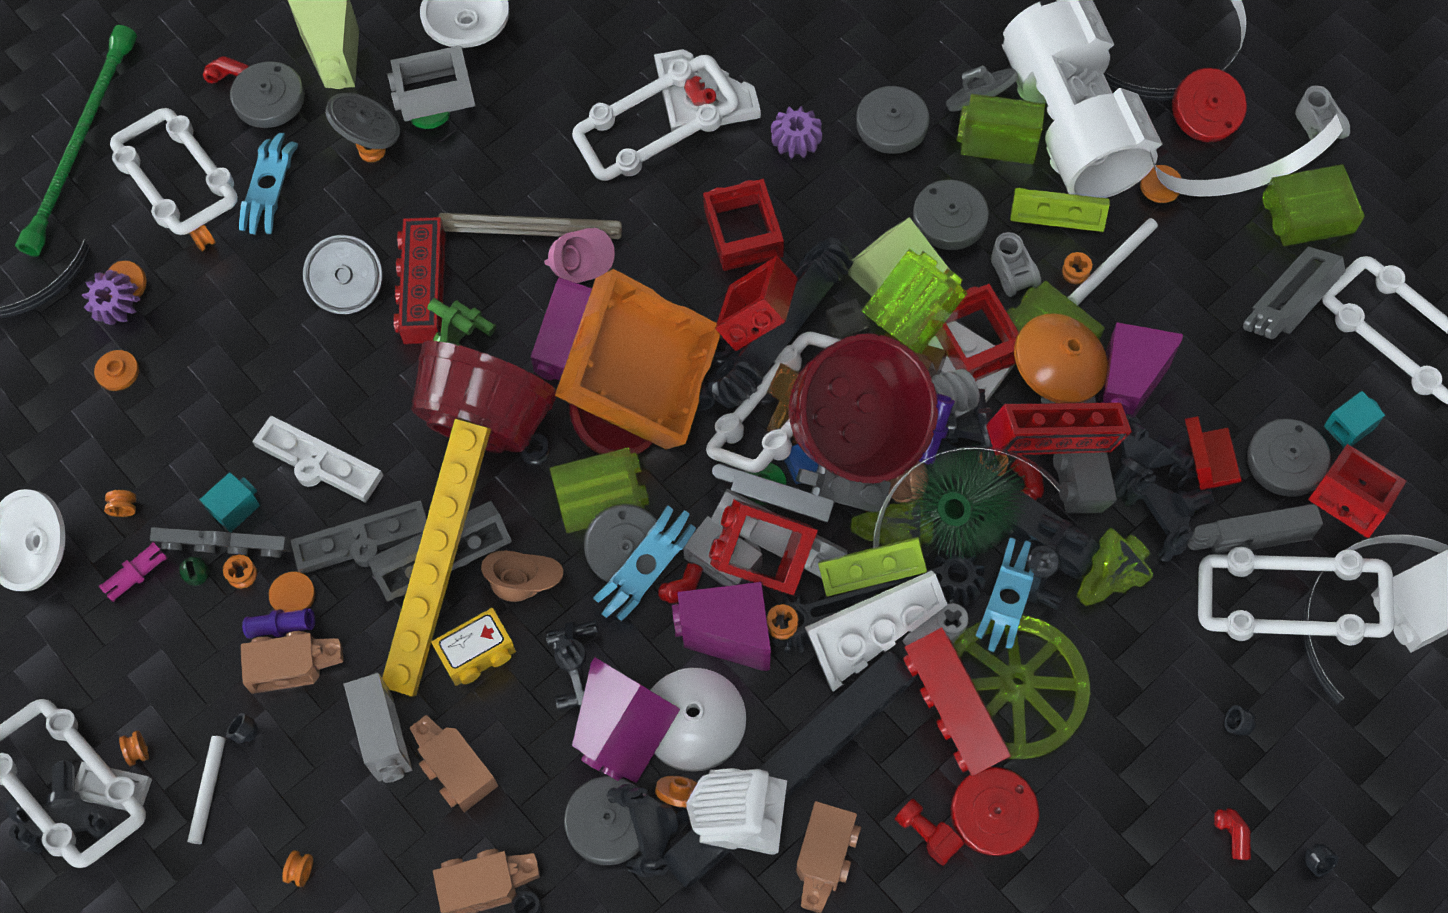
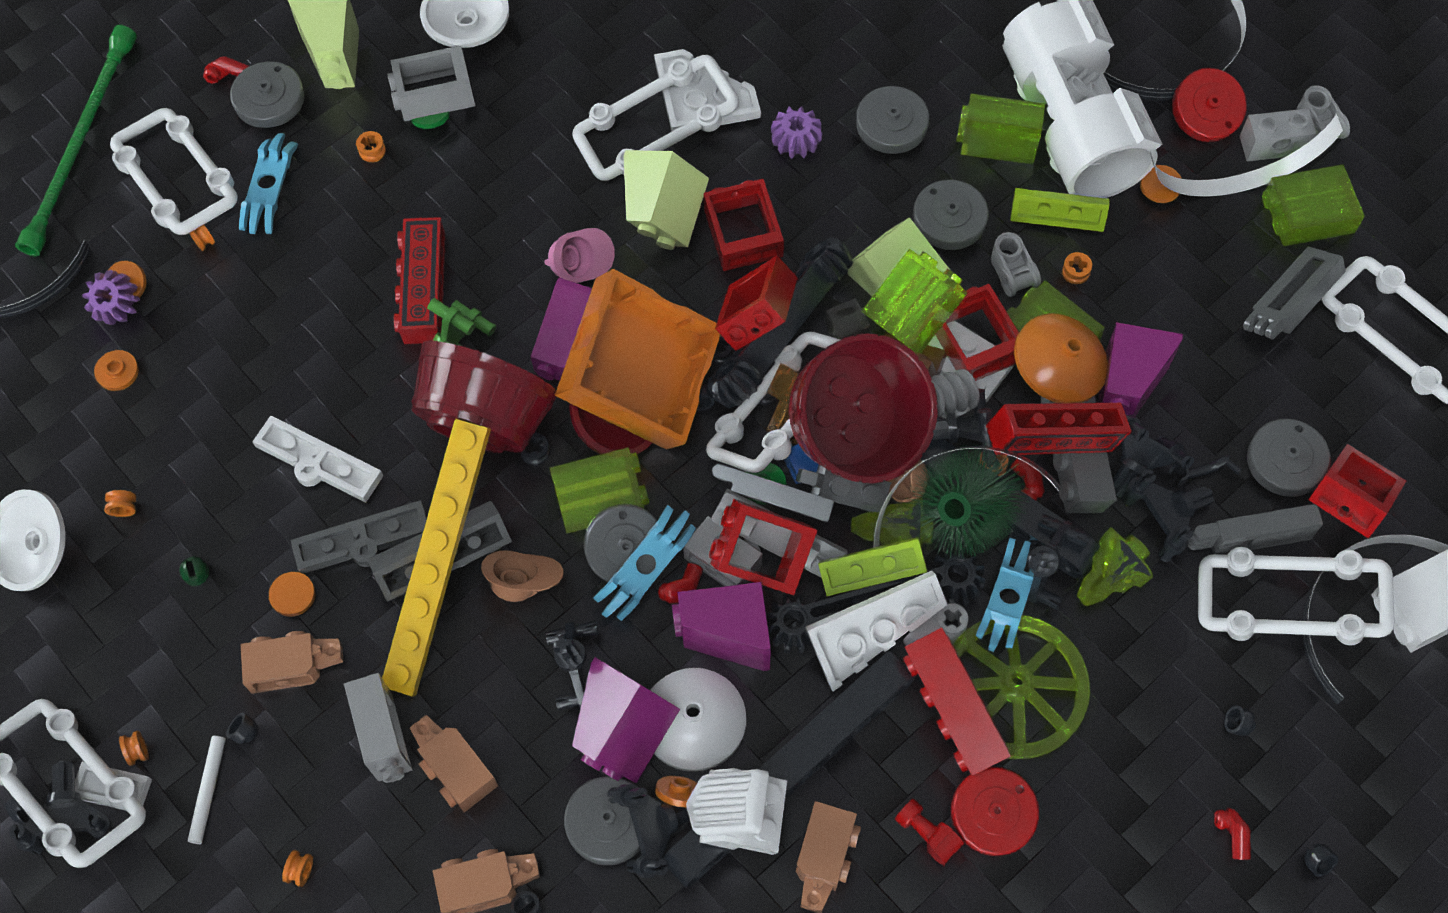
(133, 572): dark pink pin -> none
(208, 540): dark grey hinge -> none
(231, 501): teal brick -> none
(250, 573): orange bush -> none
(278, 623): dark purple pin -> none
(343, 274): shield -> none
(362, 120): dark grey shield -> none
(474, 647): brick -> none
(525, 225): dark tan axle -> none
(662, 196): none -> yellowish green slope
(697, 92): red arm -> none
(771, 618): orange bush -> none
(944, 409): dark purple pin -> none
(987, 85): dark grey shield -> none
(1113, 261): white bar -> none
(1212, 455): red panel -> none
(1276, 134): none -> light grey brick
(1354, 419): teal brick -> none

